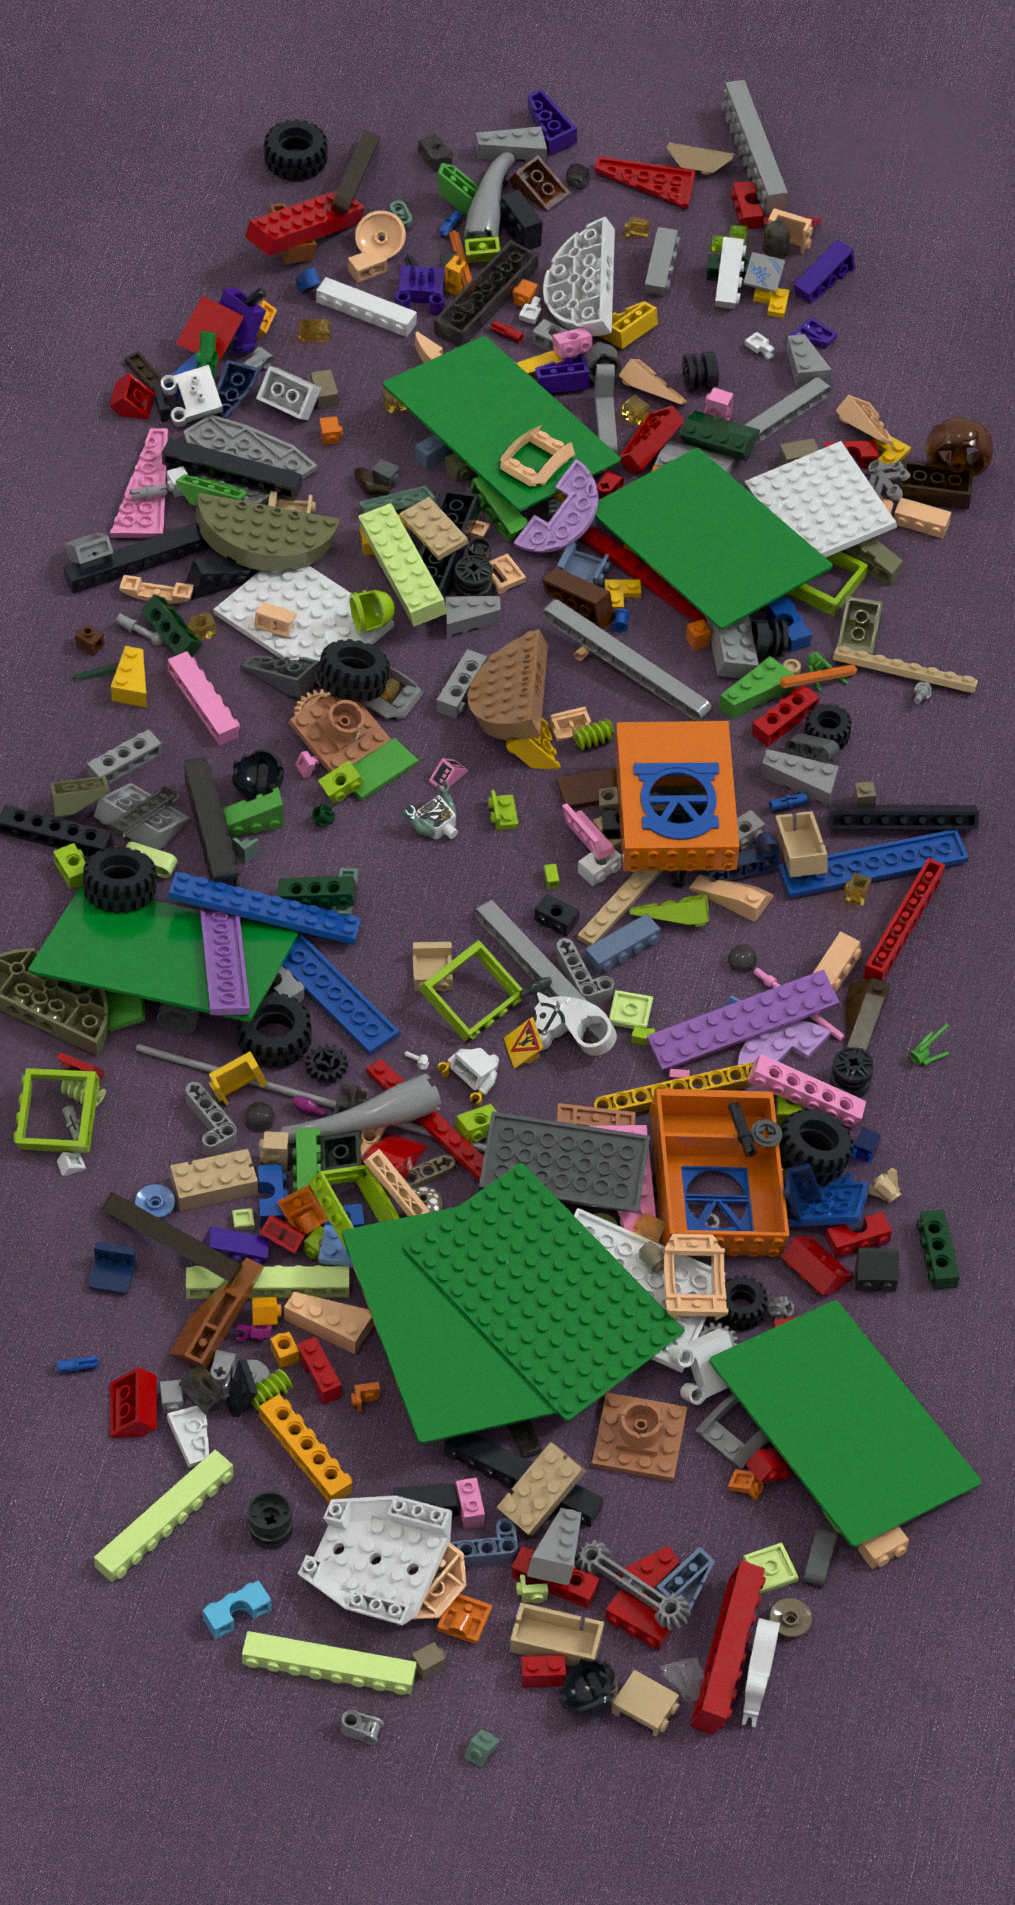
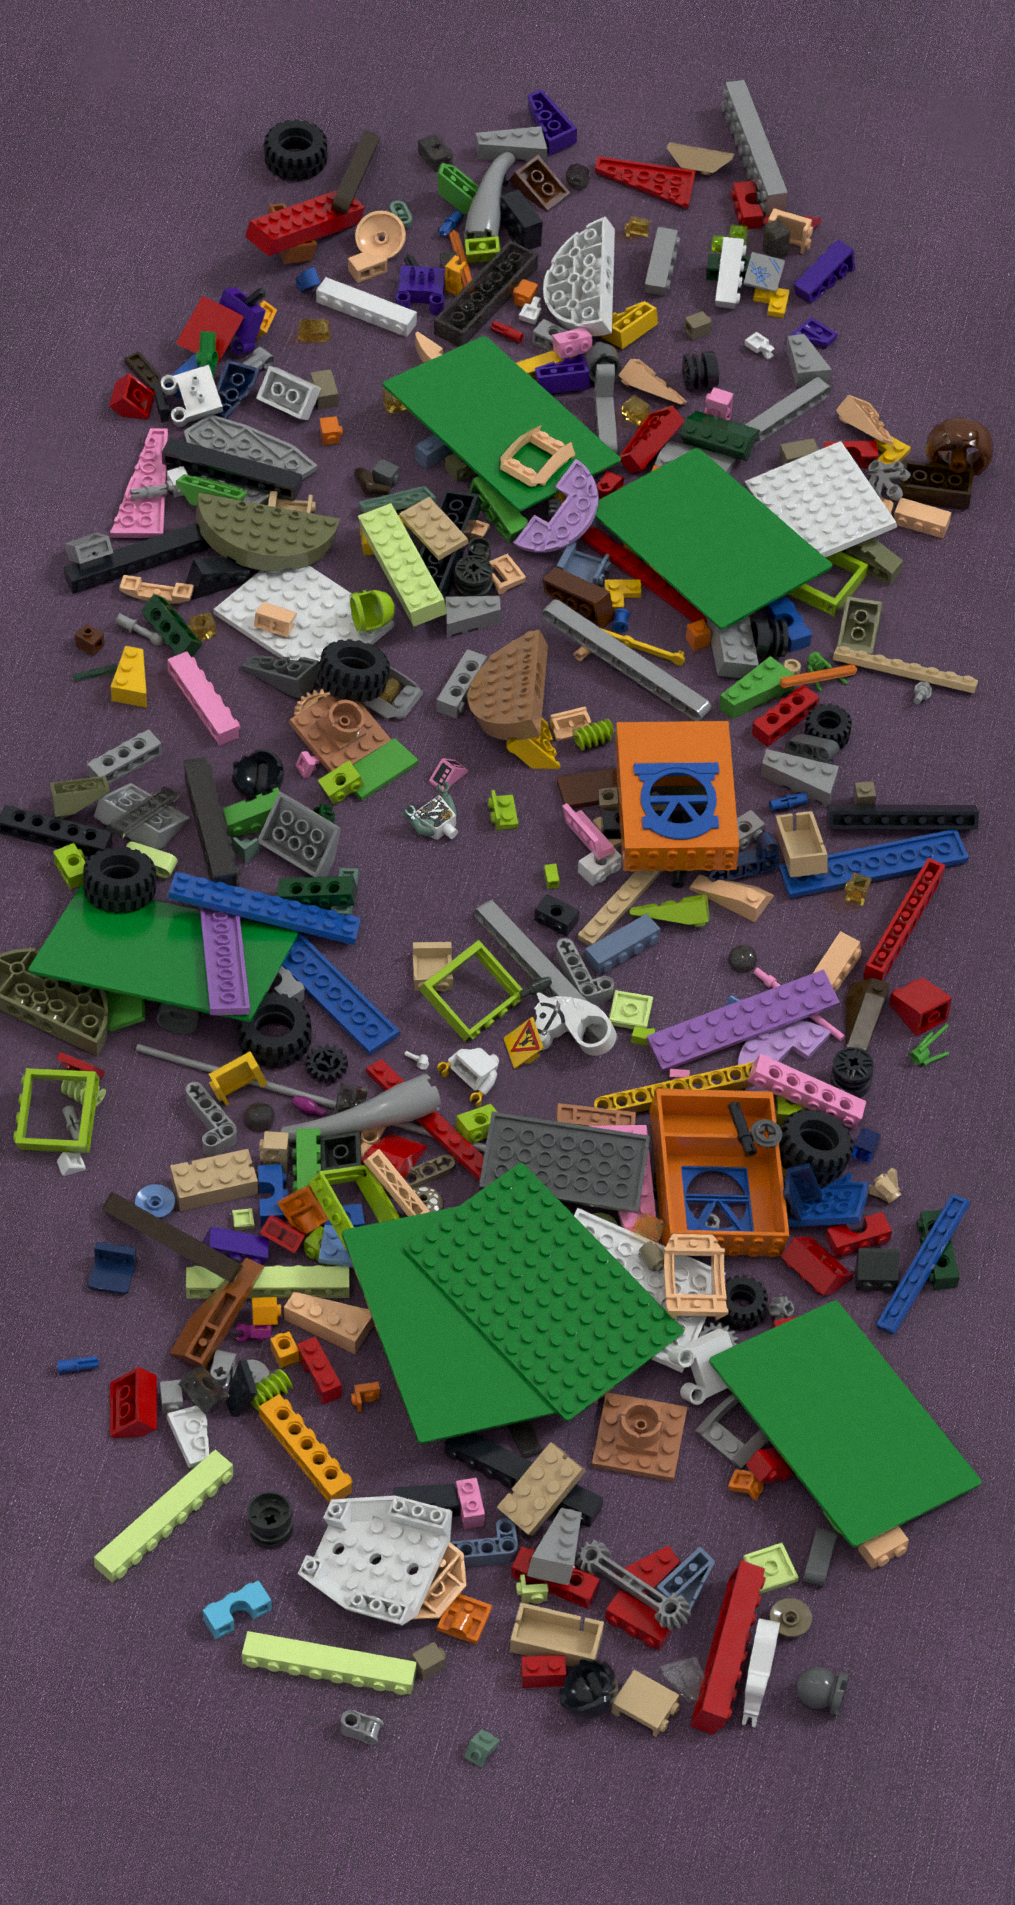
(300, 836): none -> light grey slope
(676, 658): none -> yellow piece
(697, 325): none -> dark tan brick
(820, 1688): none -> dark grey tile
(921, 1005): none -> red slope
(923, 1264): none -> blue tile

